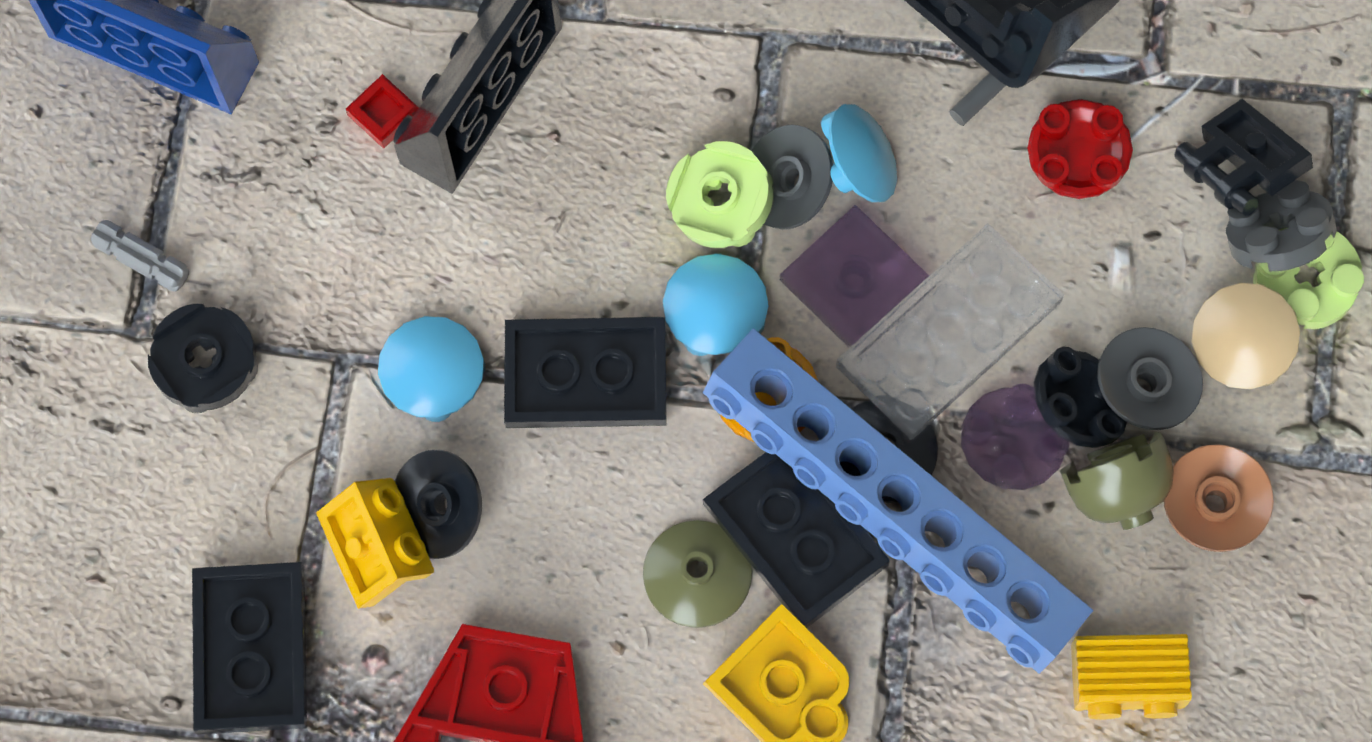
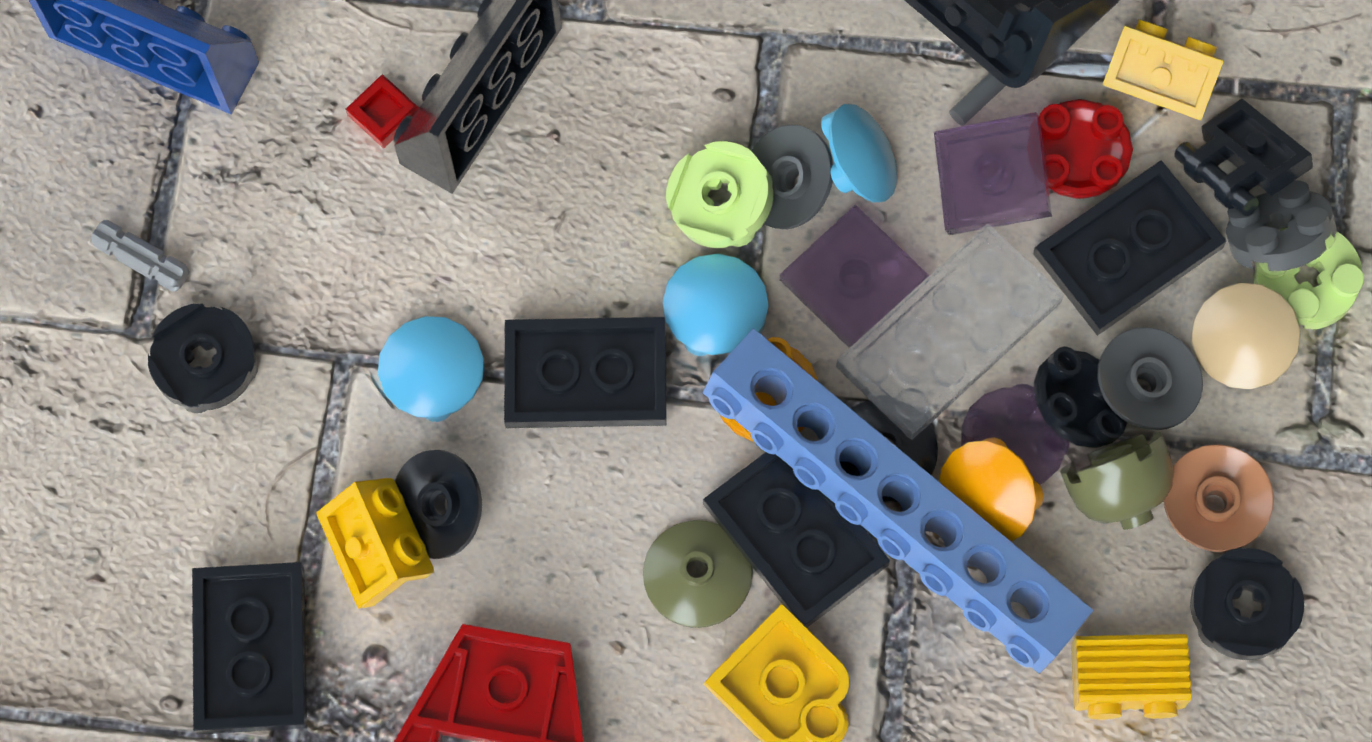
(992, 173): none -> clear purple plate
(993, 485): none -> light orange dish
(1129, 247): none -> black plate
(1164, 70): none -> yellow bracket
(1271, 585): none -> black plate

